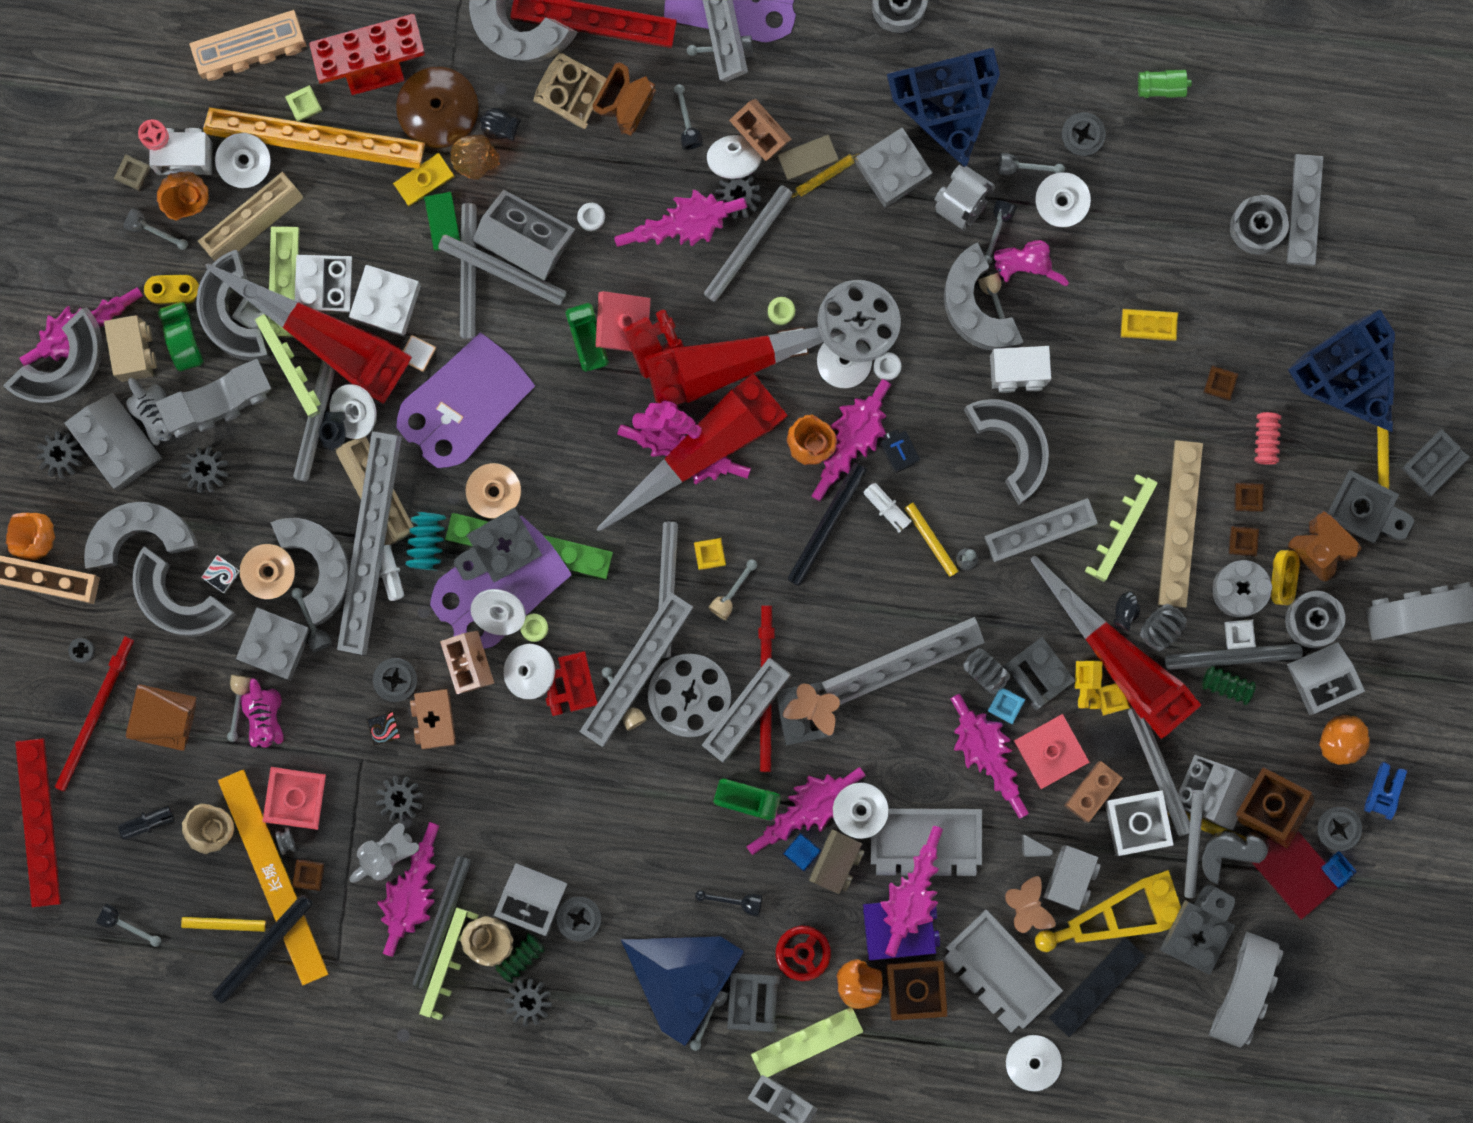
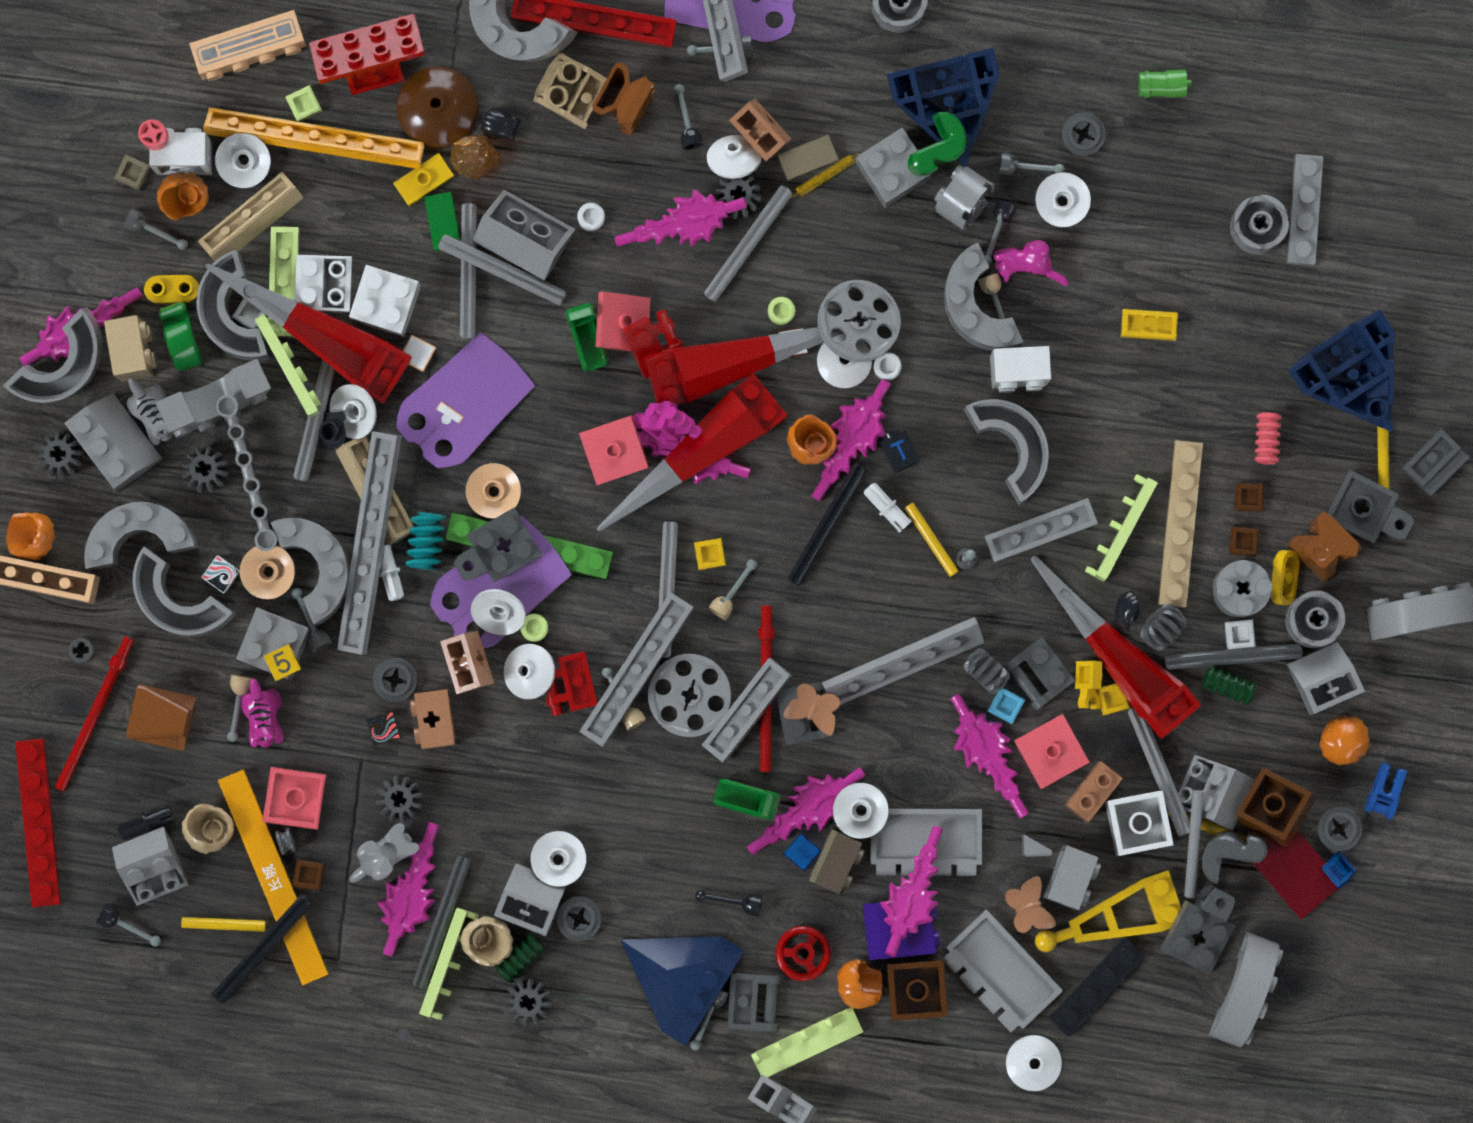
(149, 866): none -> light grey slope
(227, 407): none -> light grey bar
(282, 662): none -> yellow tile
(559, 844): none -> white dish
(614, 450): none -> coral plate
(953, 146): none -> green animal
(1220, 383): reddish brown tile -> none

